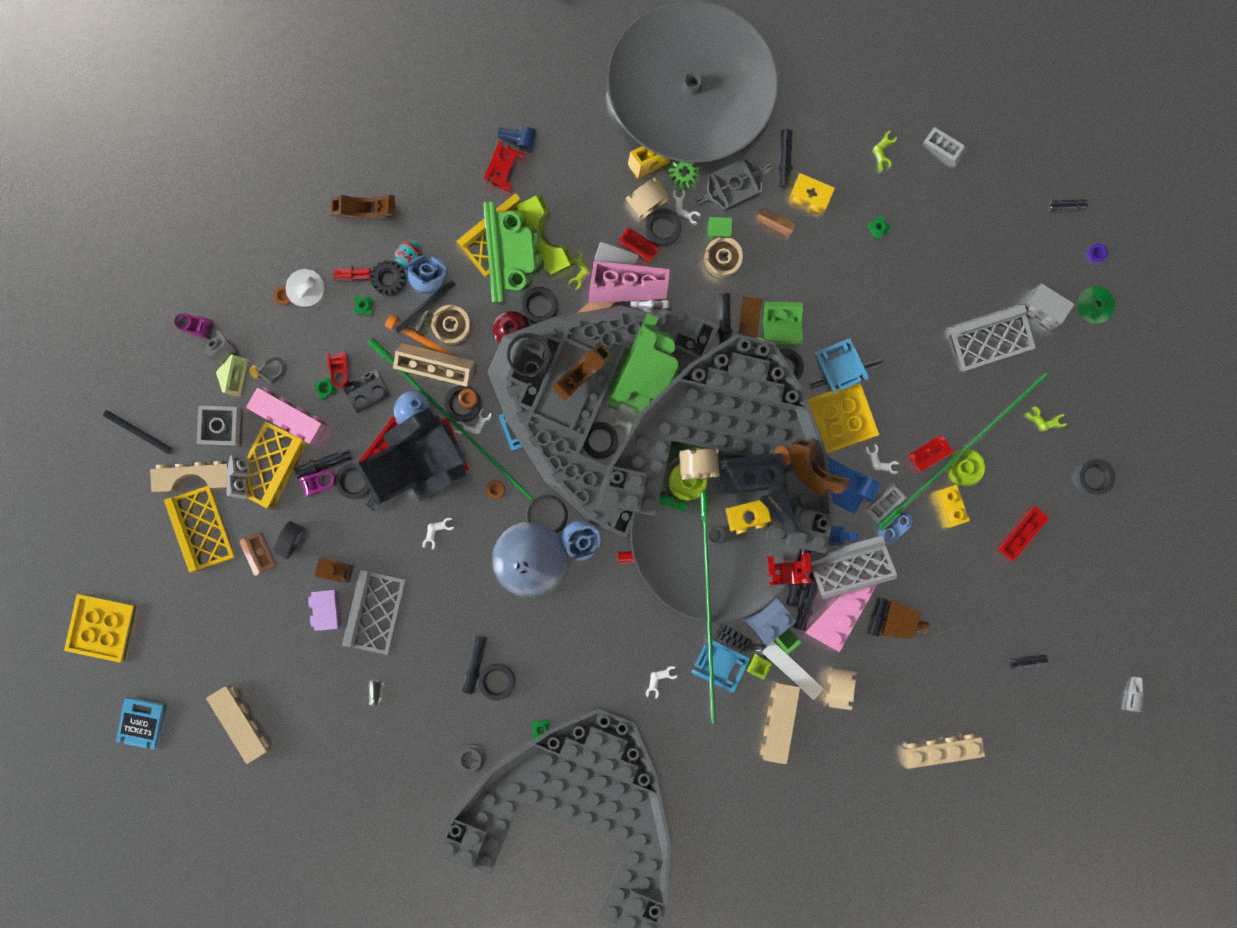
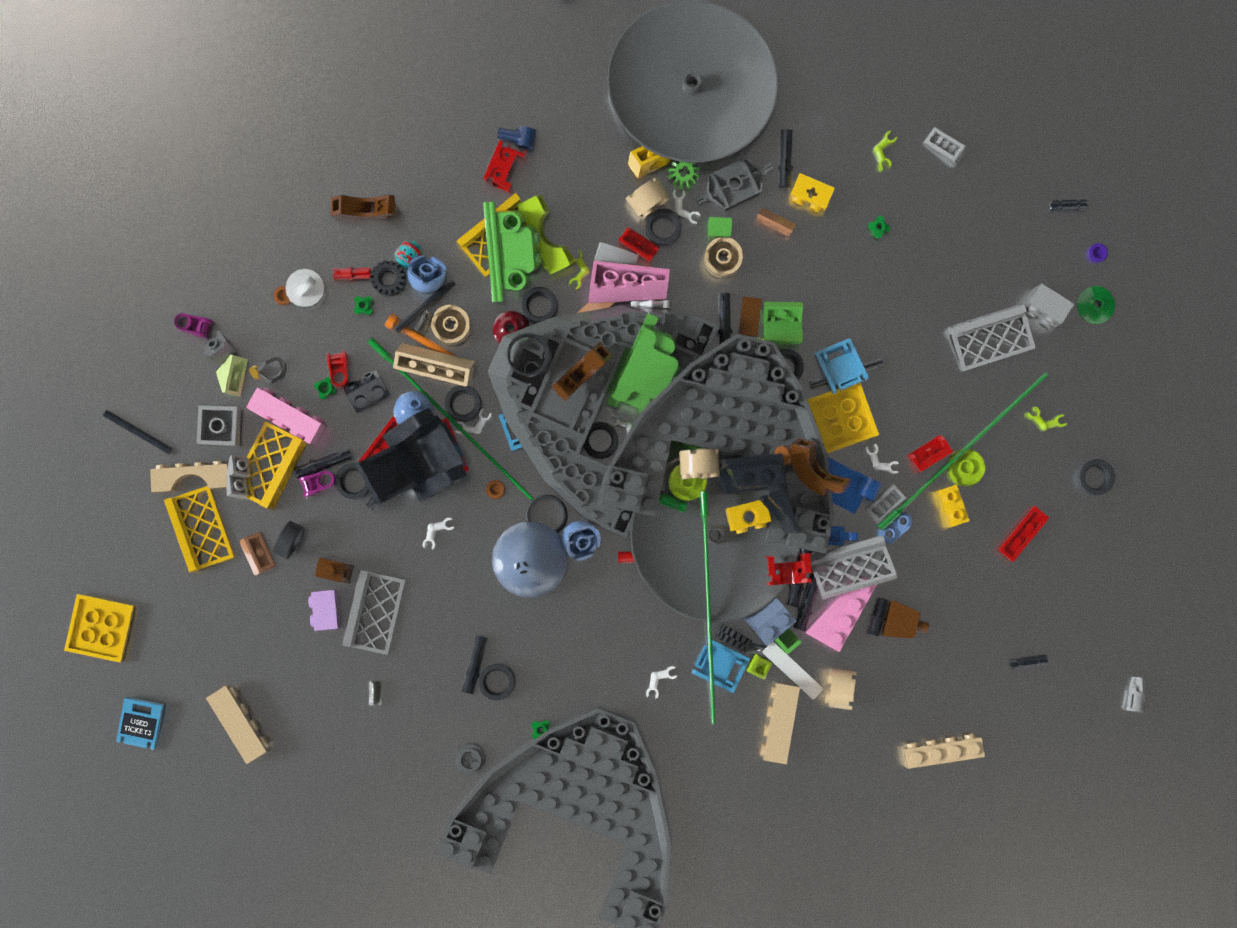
(468, 398): dark orange tile -> none

